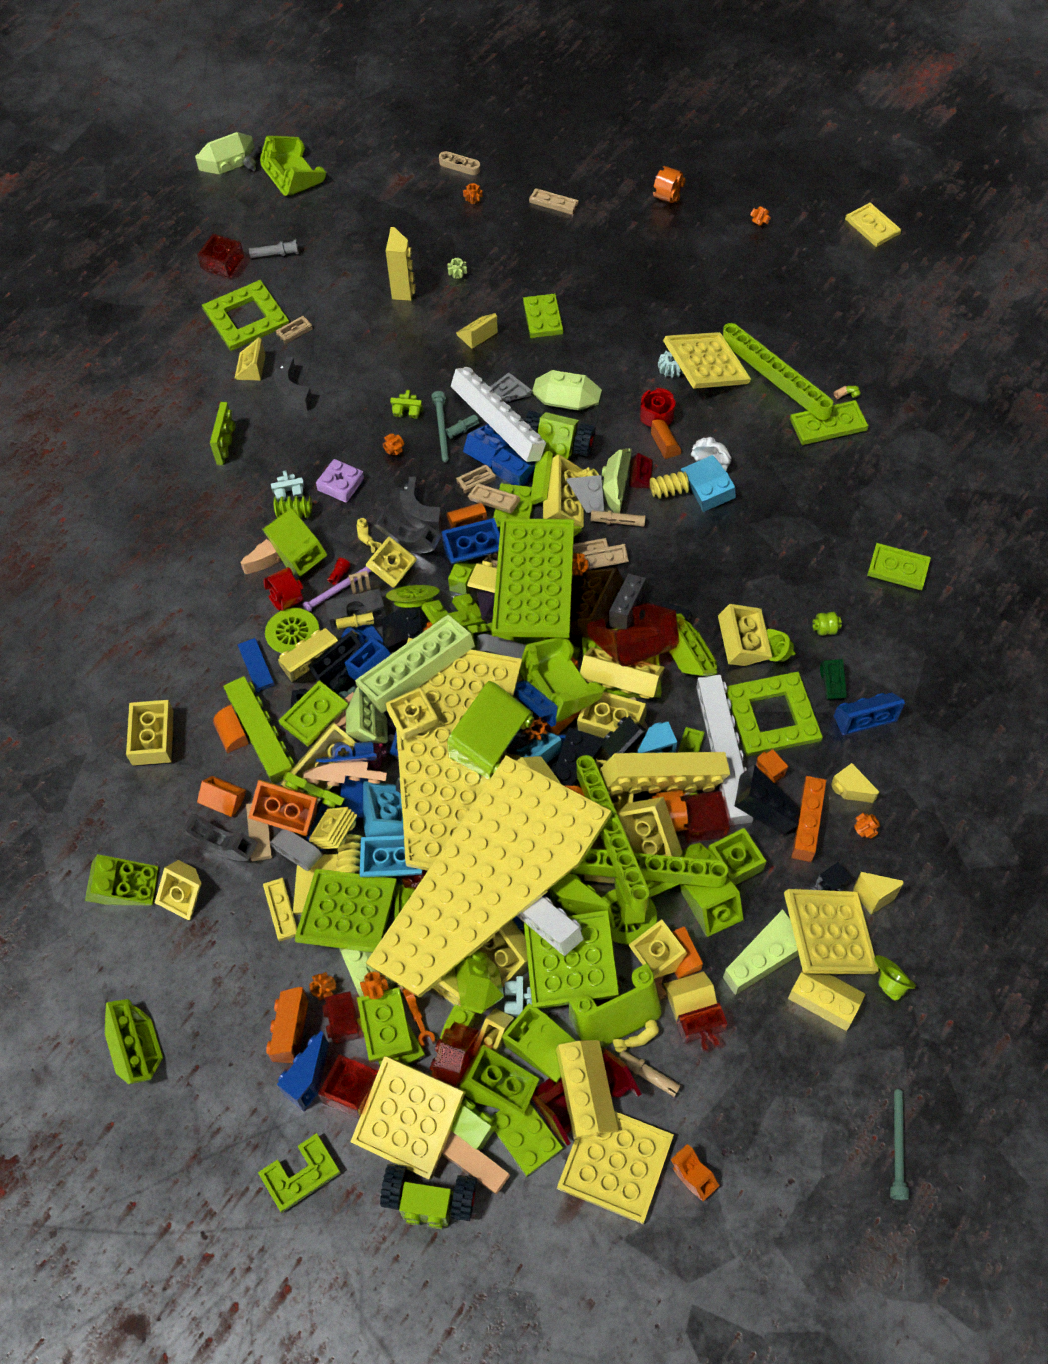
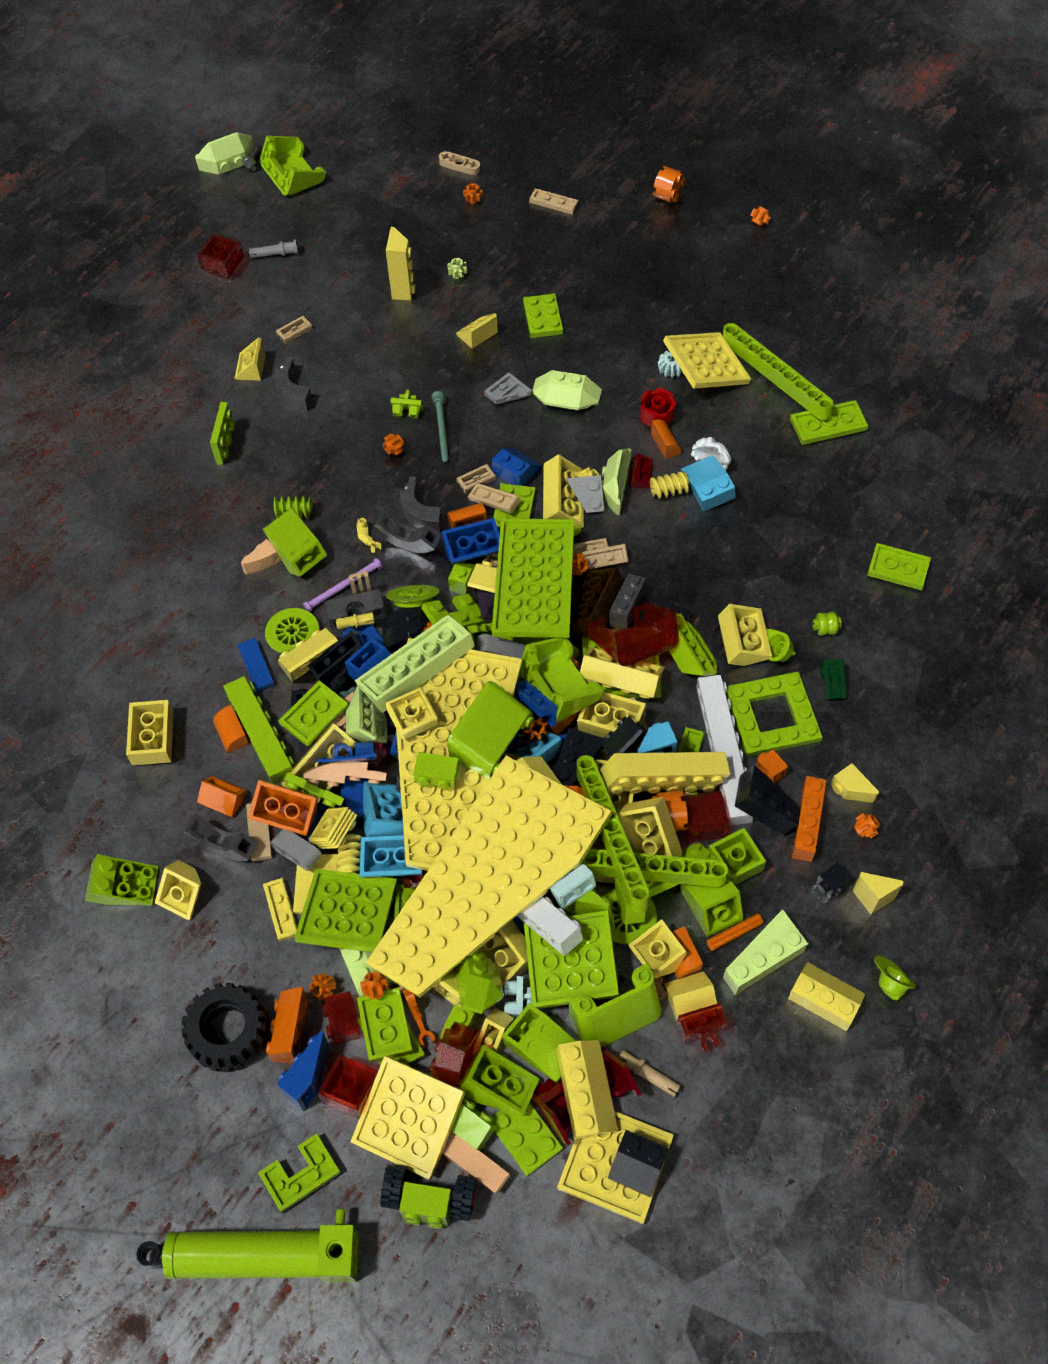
(131, 1042): lime wedge -> none
(206, 1009): none -> black tyre
(233, 337): lime plate -> none
(258, 1254): none -> lime piece
(284, 589): red brick -> none
(287, 483): light aqua hips -> none
(340, 480): lavender brick -> none
(341, 567): red pin -> none
(389, 551): light yellow brick -> none
(436, 770): none -> lime brick
(462, 426): sand green axle -> none
(484, 444): blue slope -> none
(498, 414): white brick -> none
(541, 478): lime tile -> none
(562, 433): lime brick -> none
(573, 886): none -> light aqua slope
(617, 518): tan pin -> none
(638, 1163): none -> black slope
(640, 1040): light yellow arm -> none
(693, 1173): orange brick -> none
(734, 932): none -> orange axle
(830, 932): light yellow plate -> none
(854, 390): arm -> none
(868, 713): blue slope -> none
(873, 224): light yellow tile -> none
(899, 1189): sand green piece -> none

